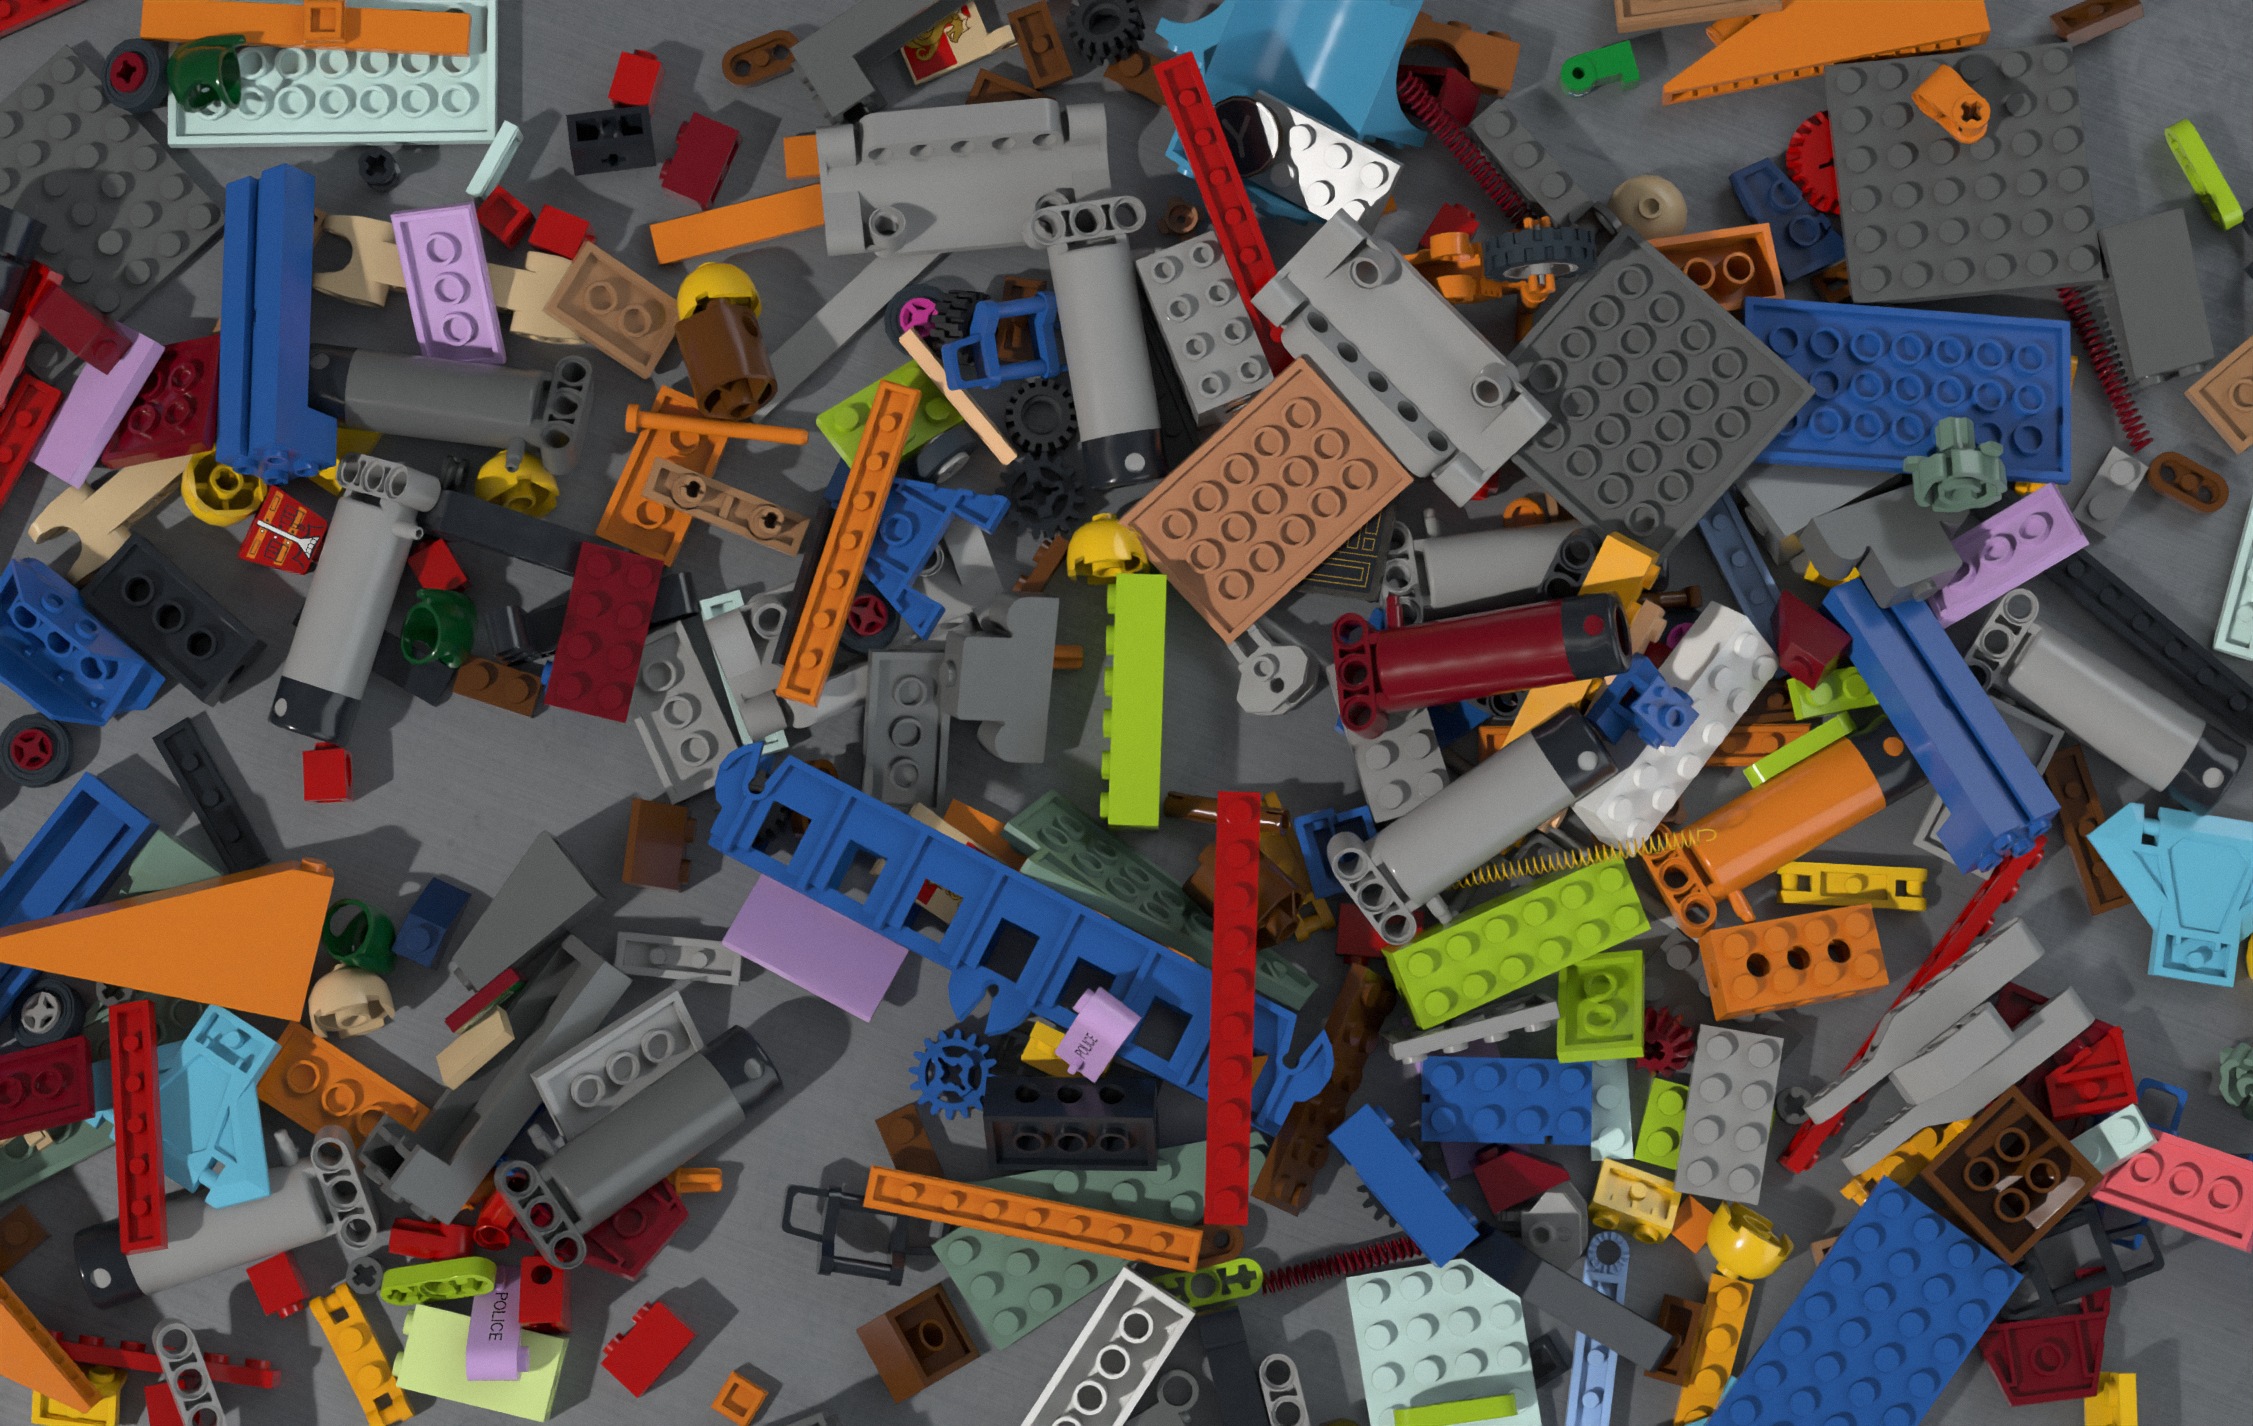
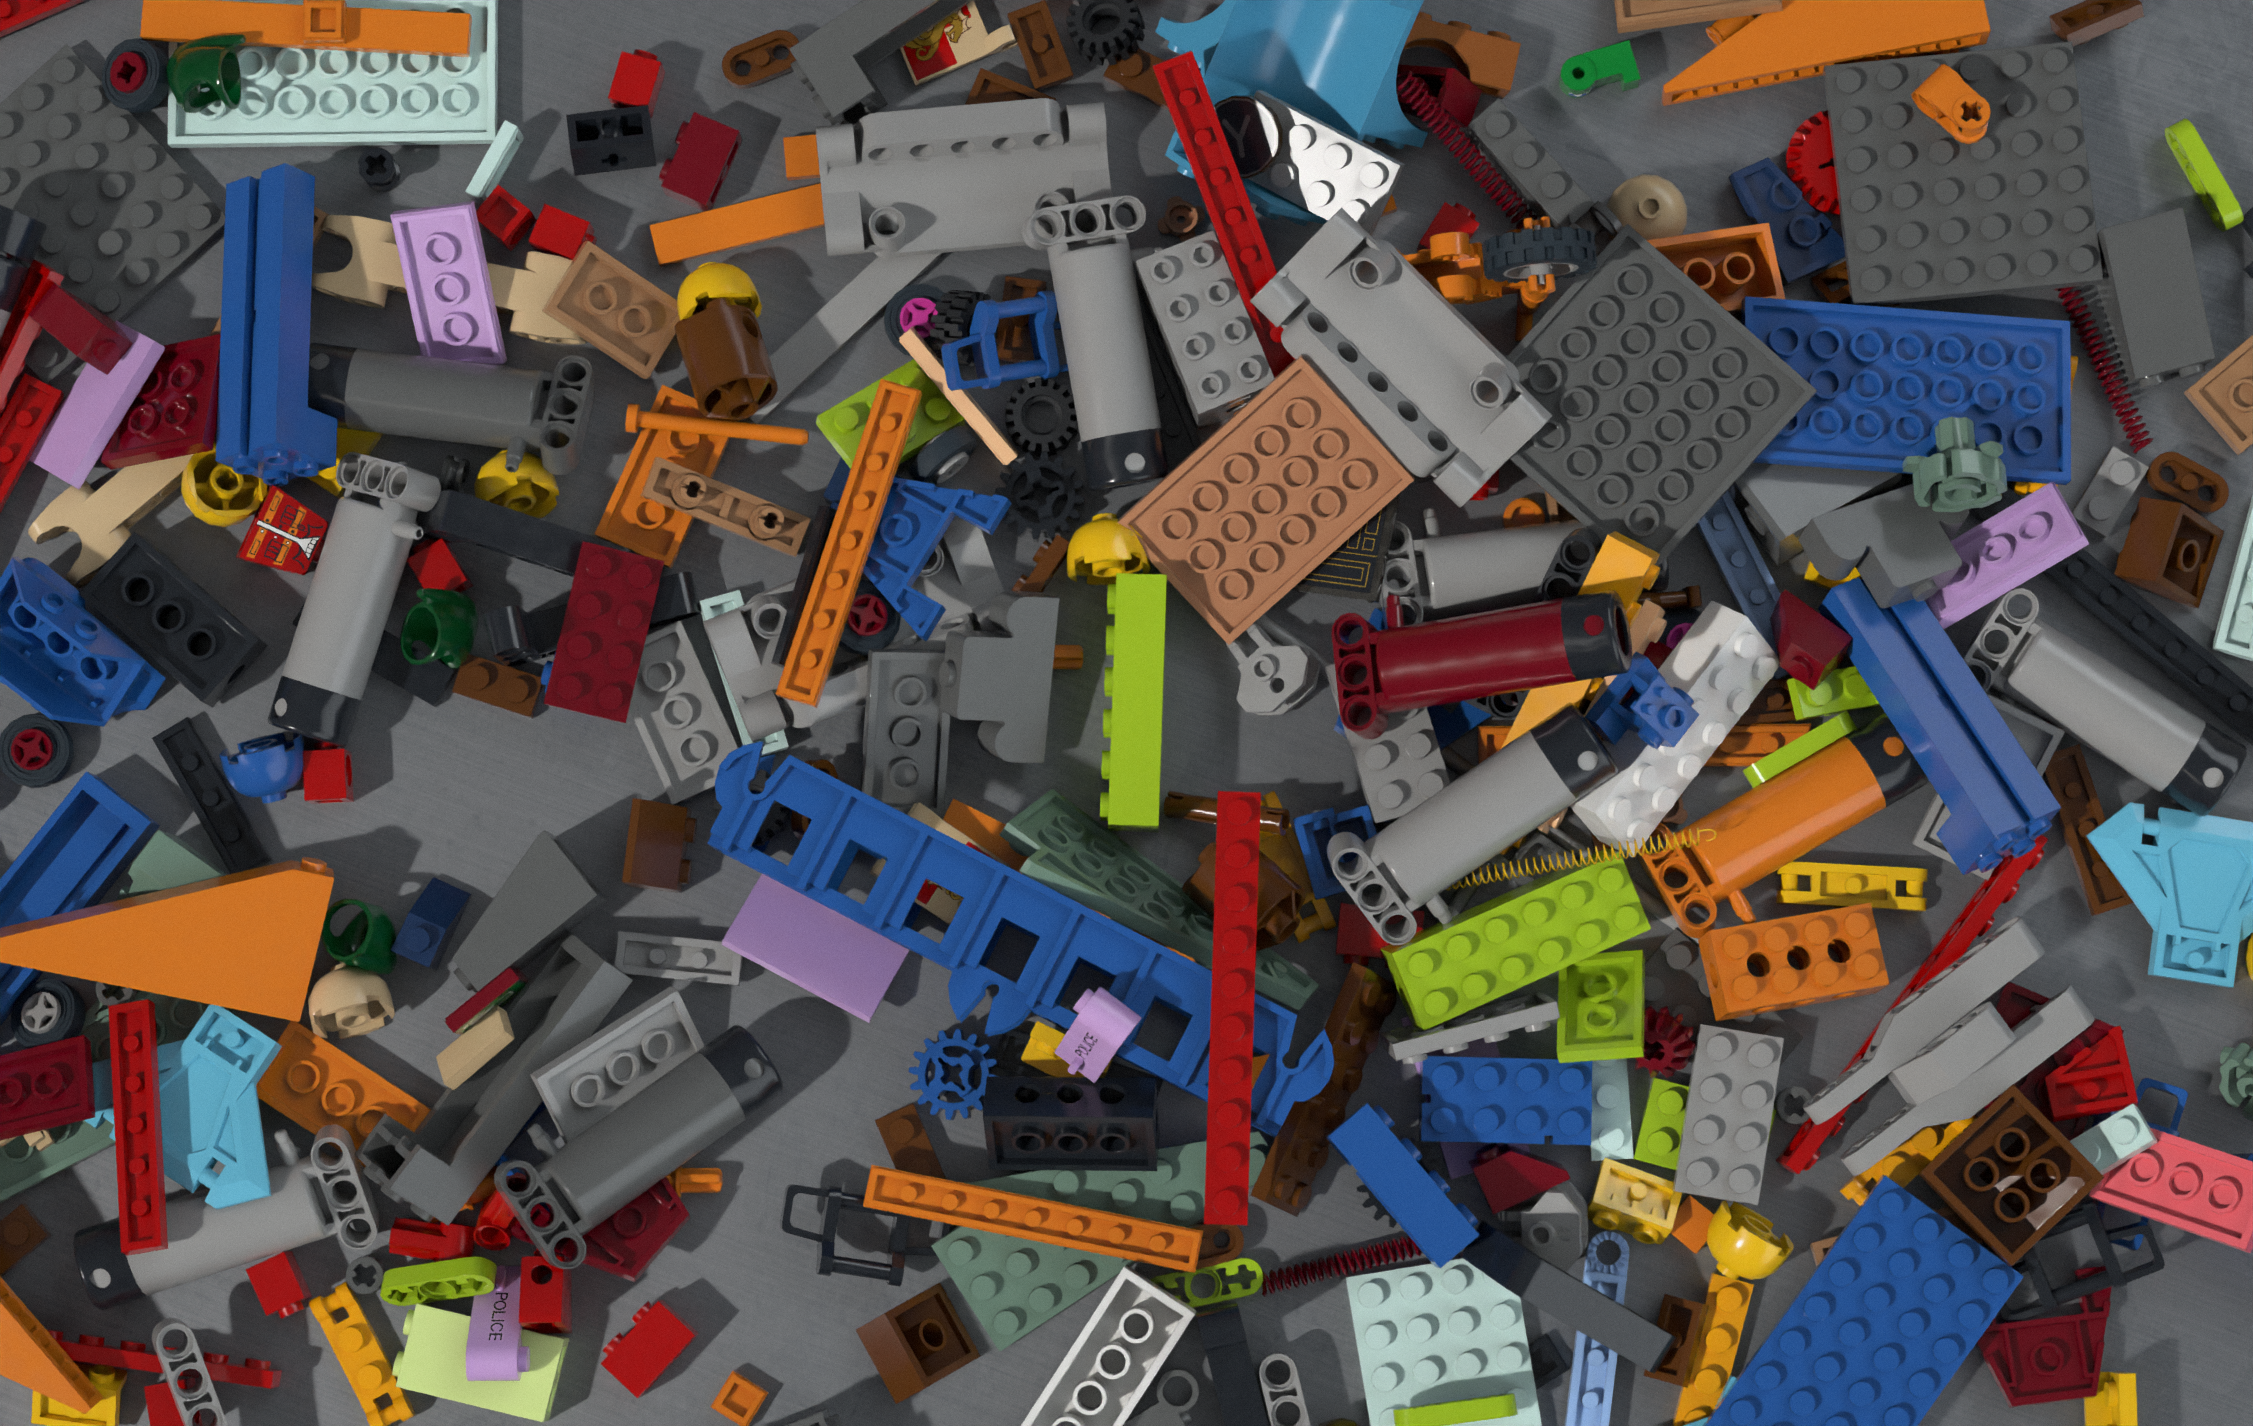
(265, 766): none -> blue cylinder
(2169, 551): none -> reddish brown slope

